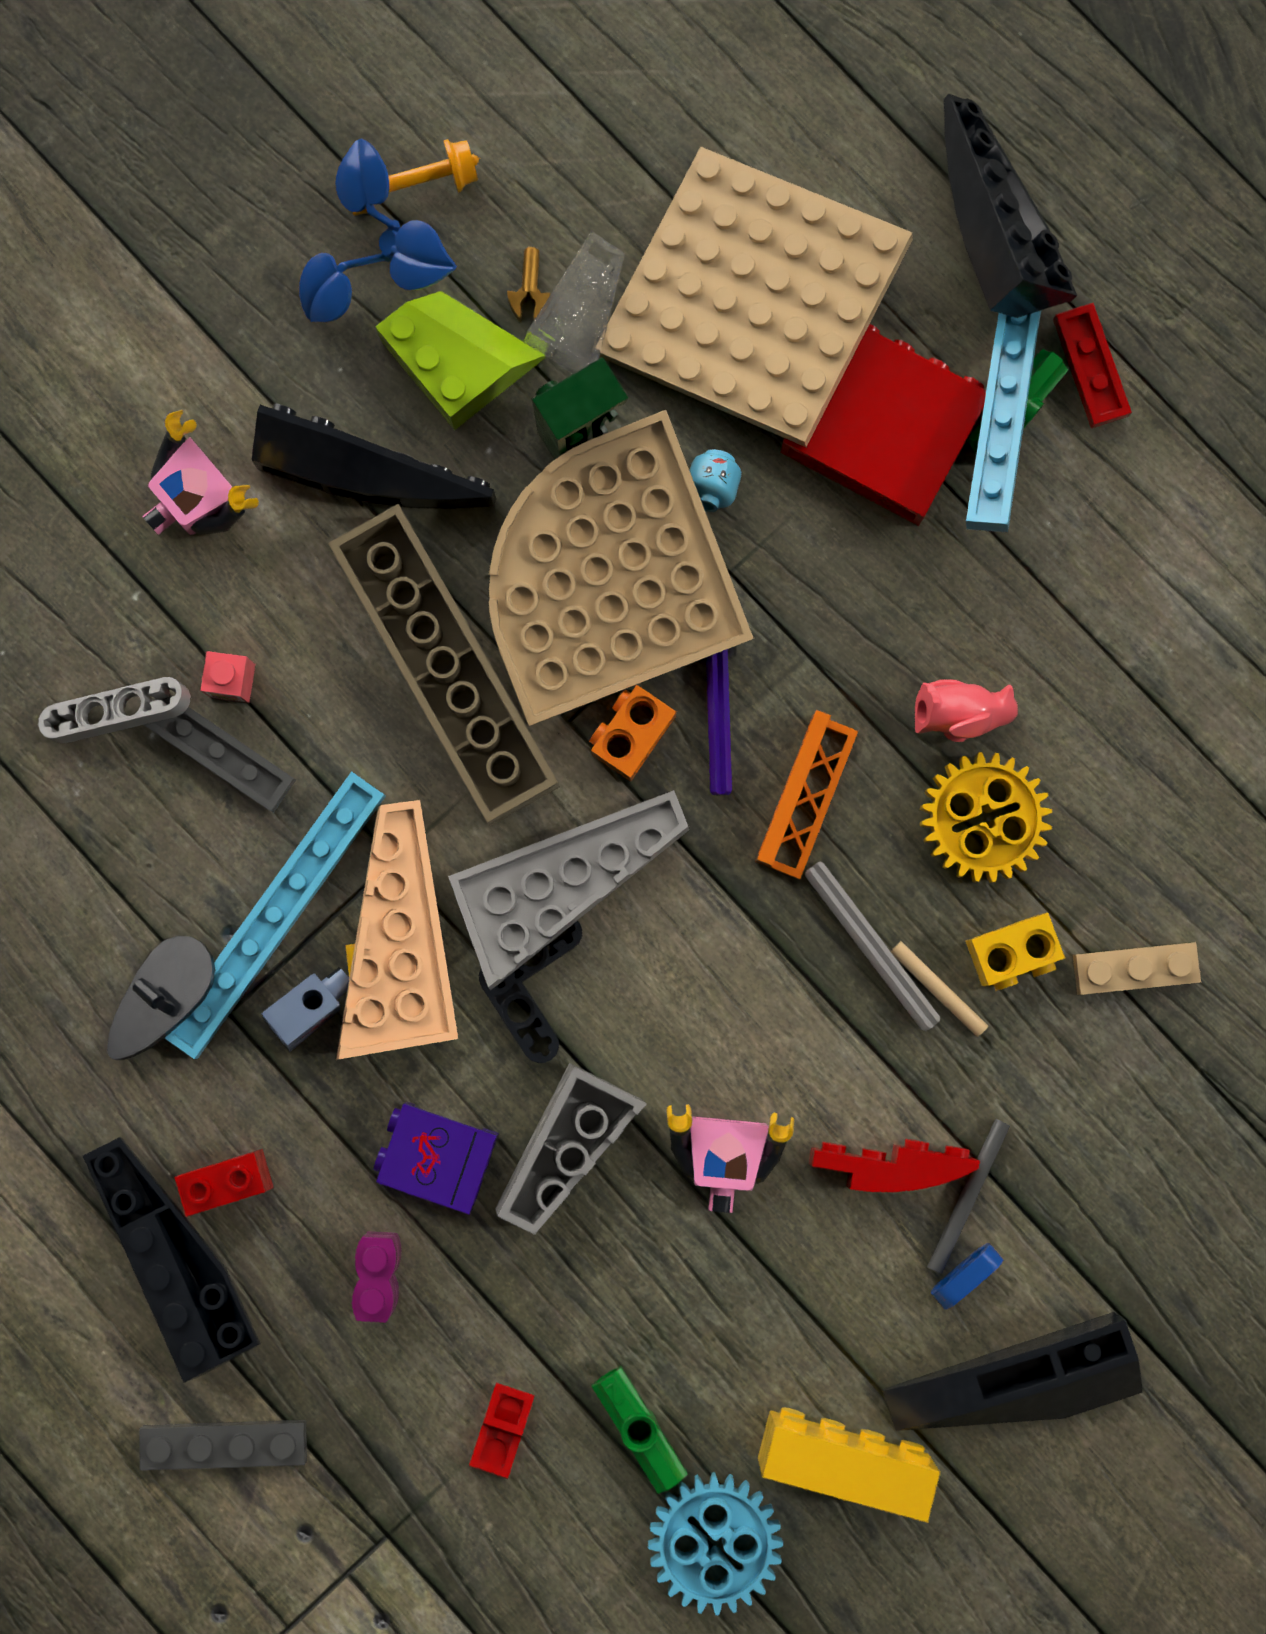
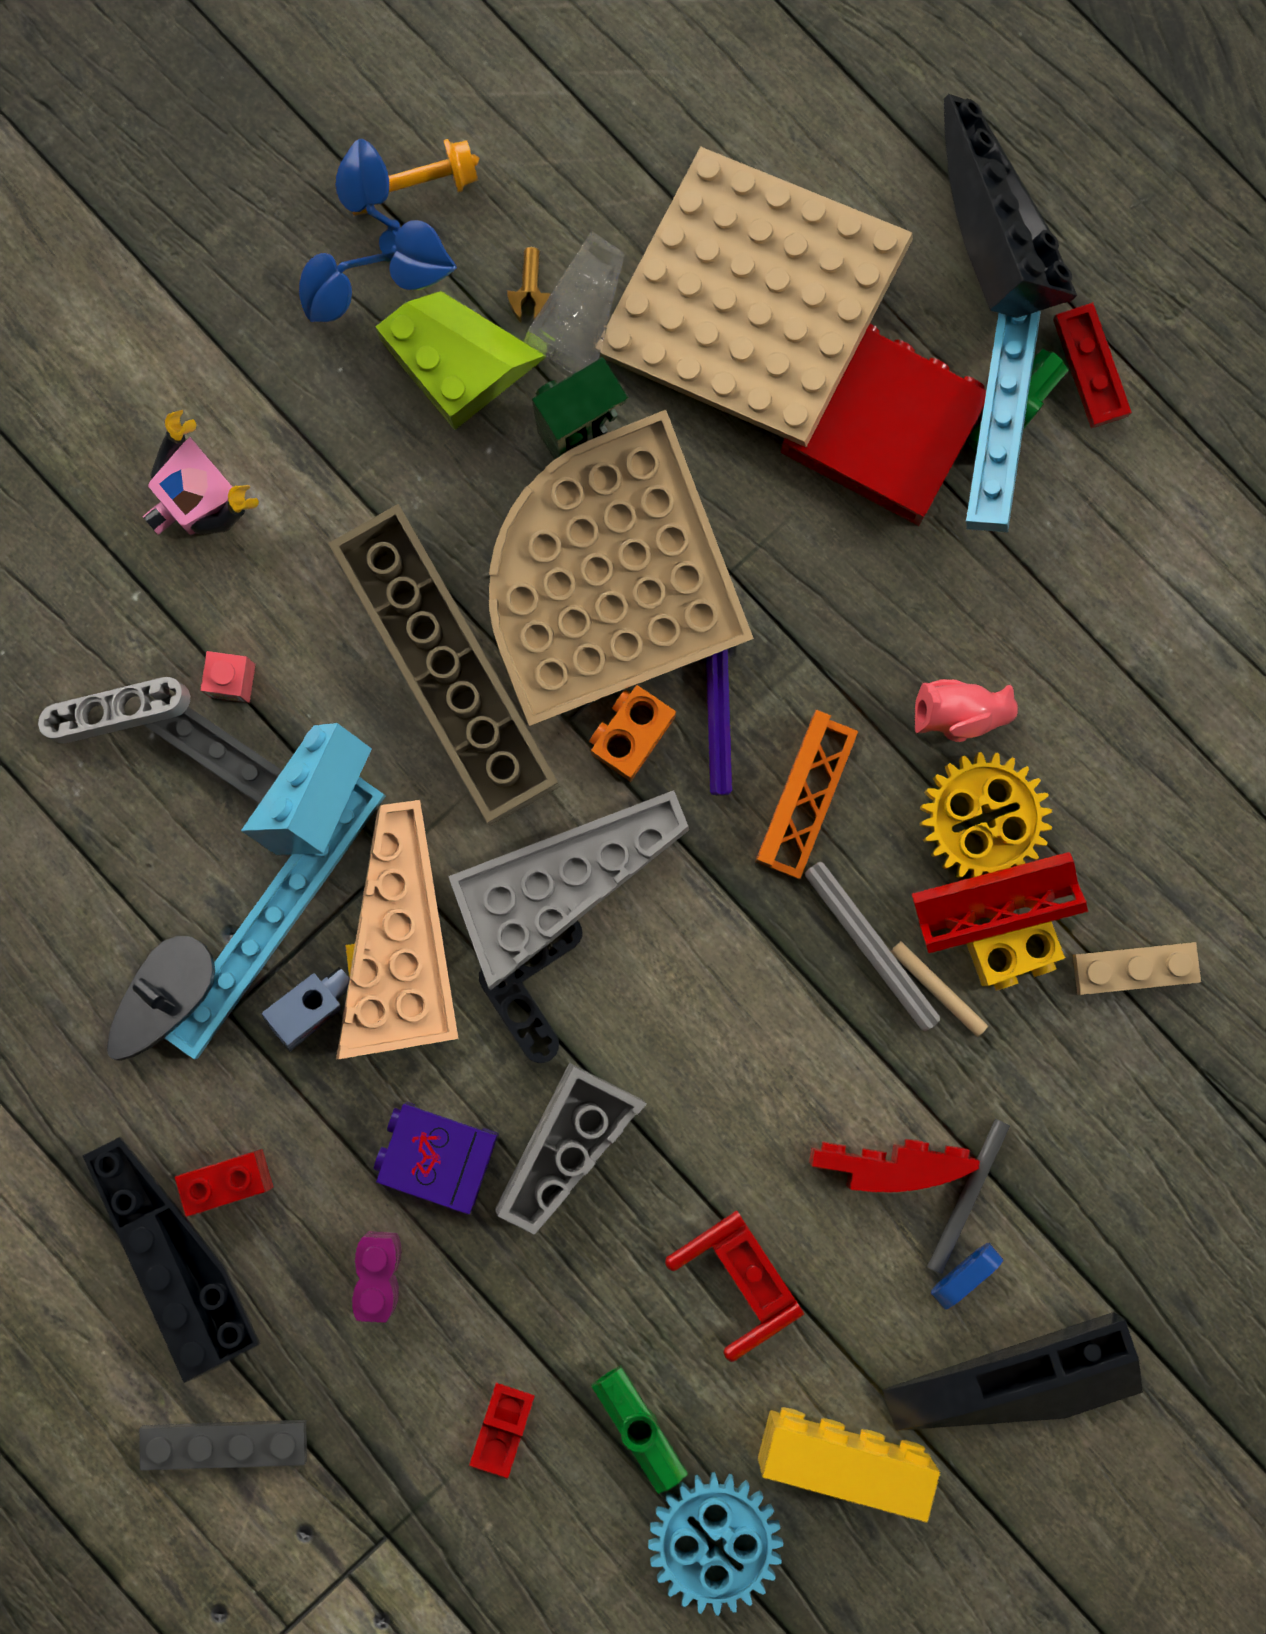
(309, 793): none -> medium azure wedge
(355, 468): black wedge -> none
(715, 479): medium azure head -> none
(726, 1153): torso -> none
(751, 1273): none -> red plate
(997, 897): none -> red fence

